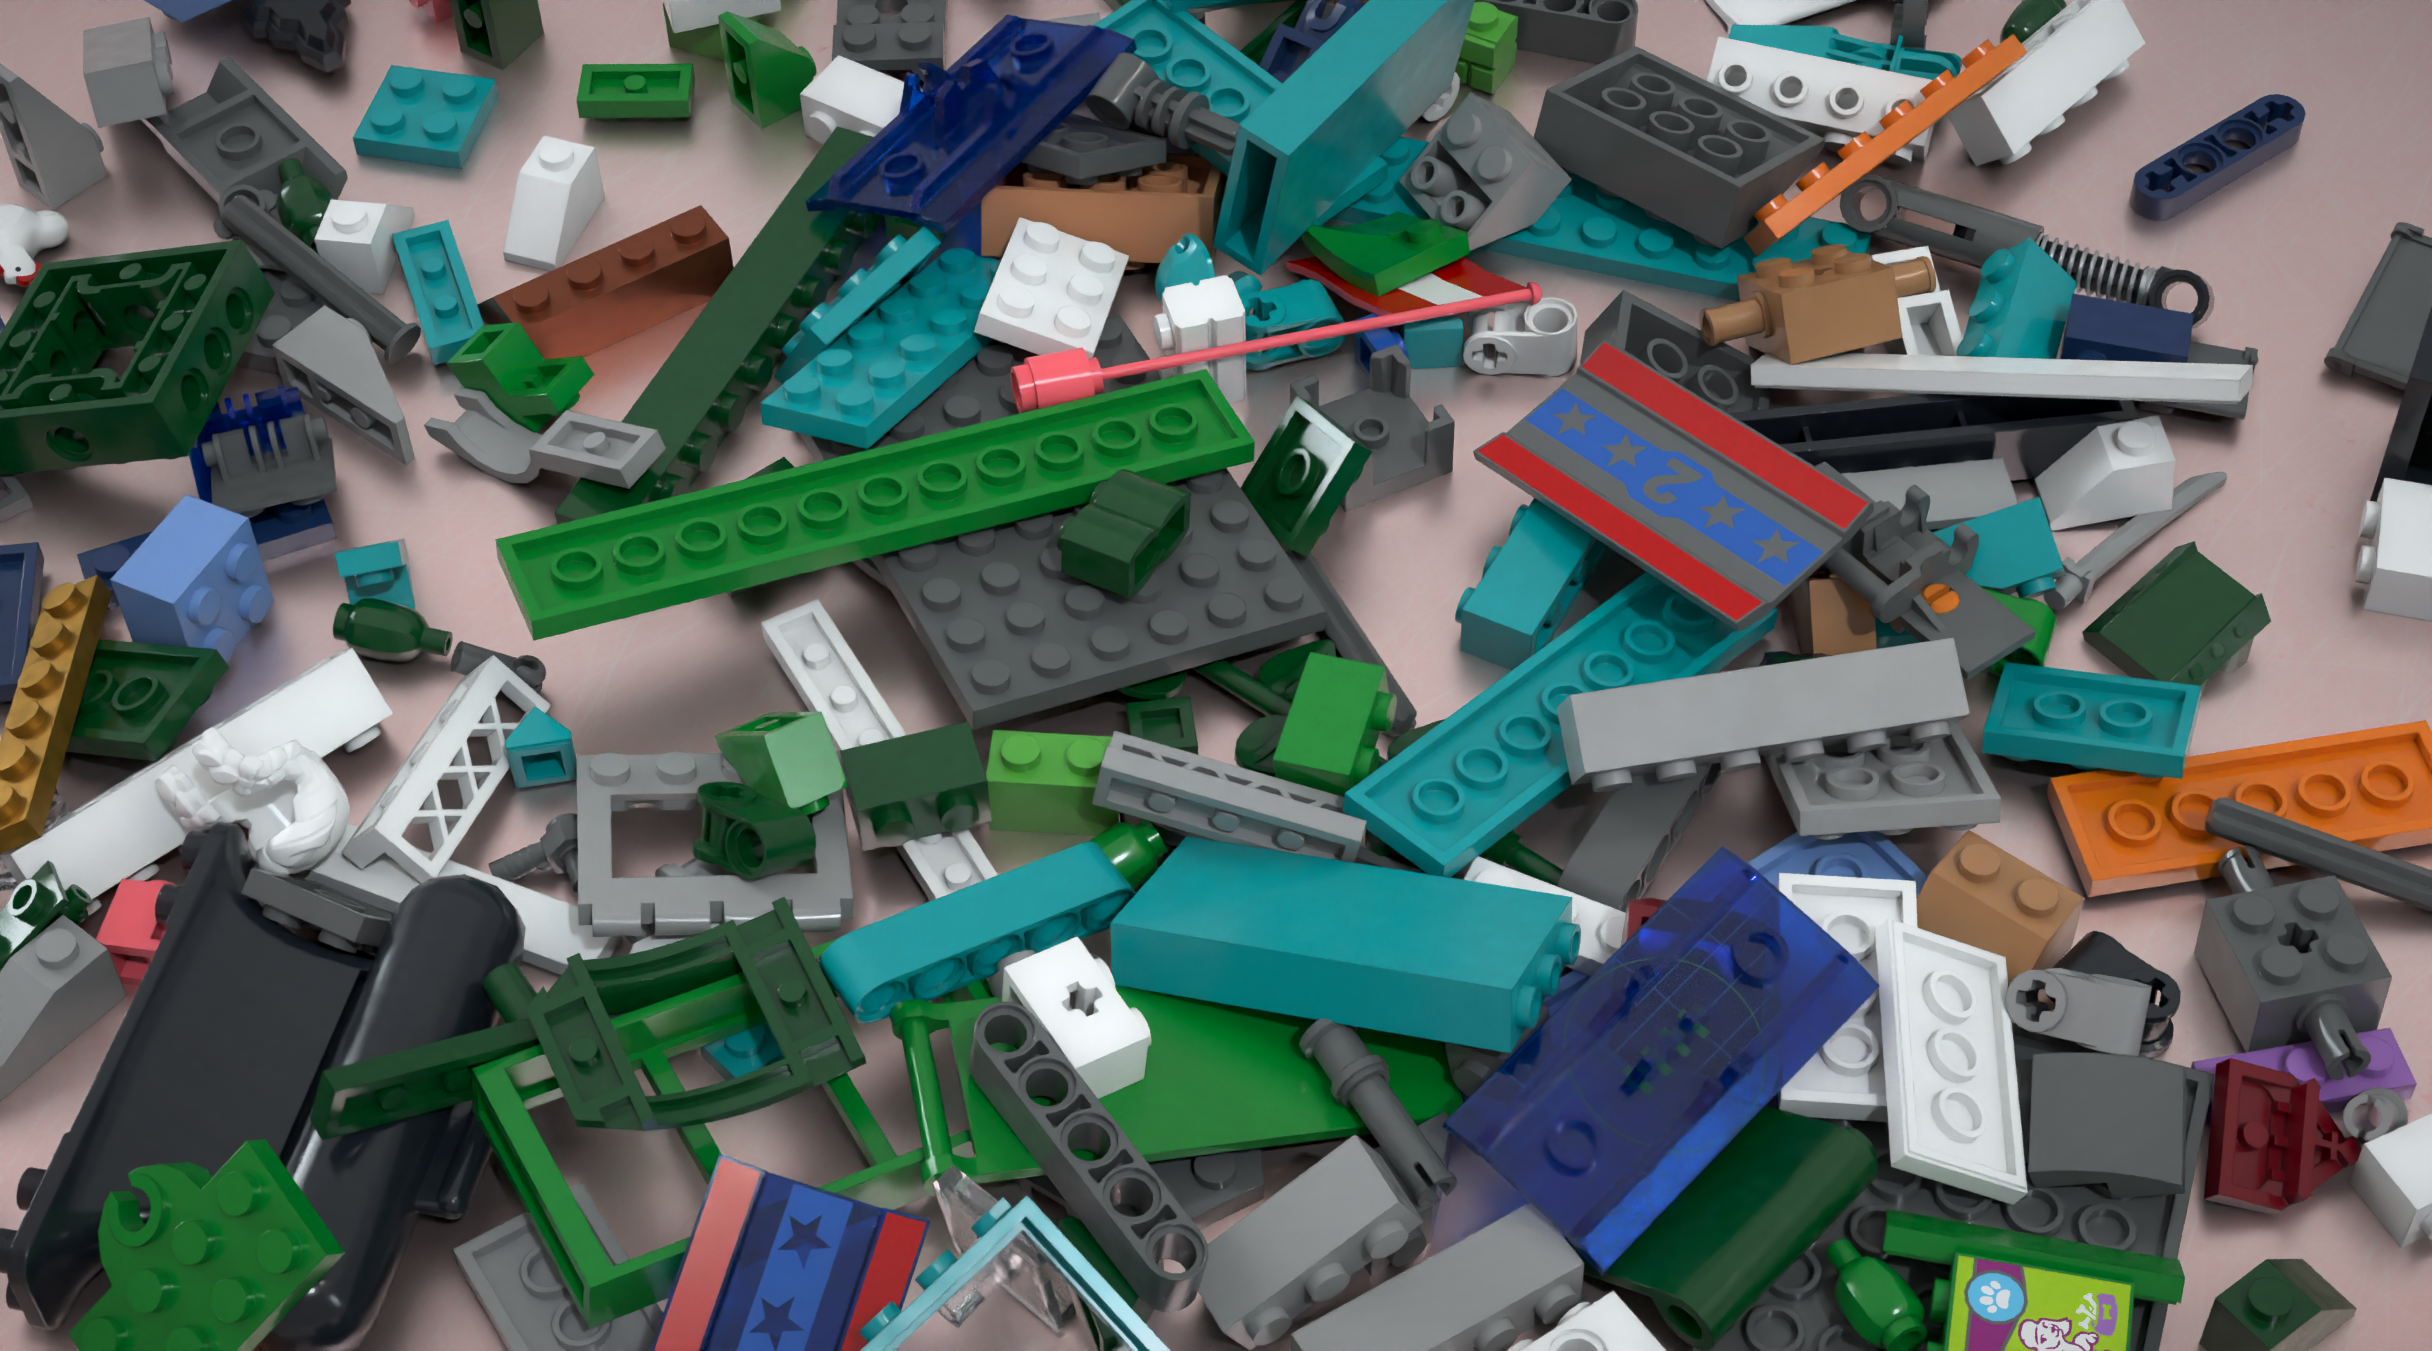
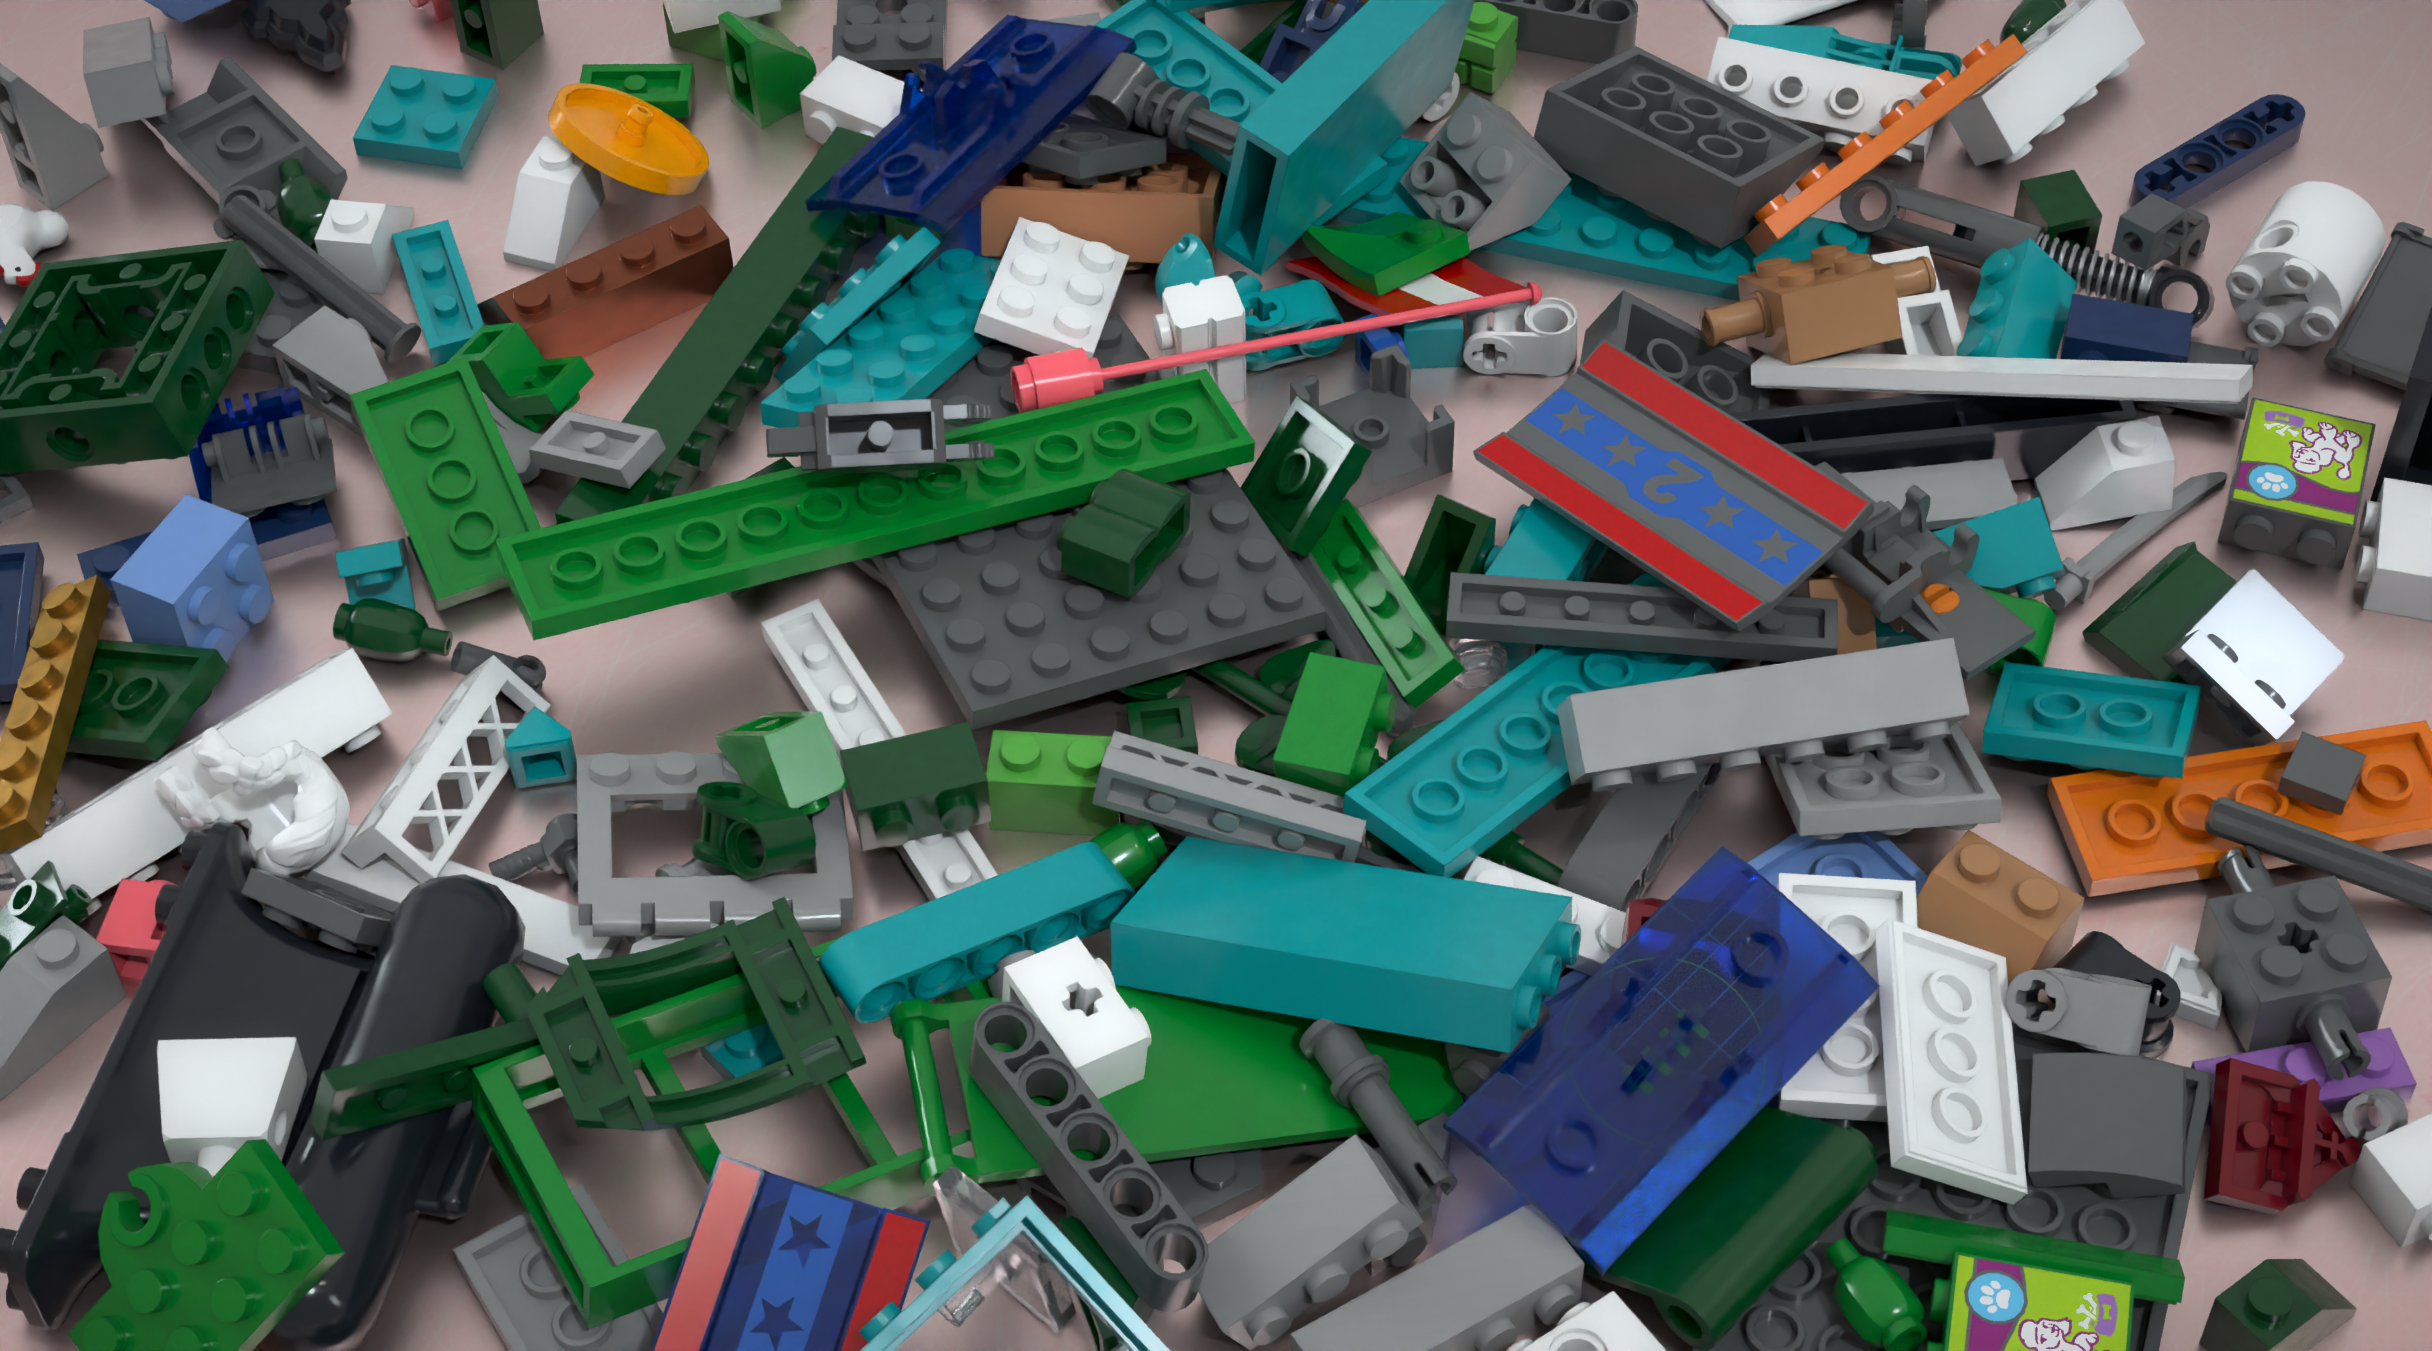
(227, 1093): none -> white torso
(446, 477): none -> green plate
(628, 139): none -> light orange piece
(879, 436): none -> dark grey hinge
(1385, 607): none -> green plate
(1451, 541): none -> dark green slope
(1482, 663): none -> clear plate
(1631, 619): none -> dark grey plate
(2062, 207): none -> dark green brick
(2158, 232): none -> dark grey piece
(2199, 996): none -> white tile
(2254, 658): none -> bracket
(2297, 483): none -> brick
(2306, 264): none -> white cylinder
(2321, 773): none -> dark grey tile

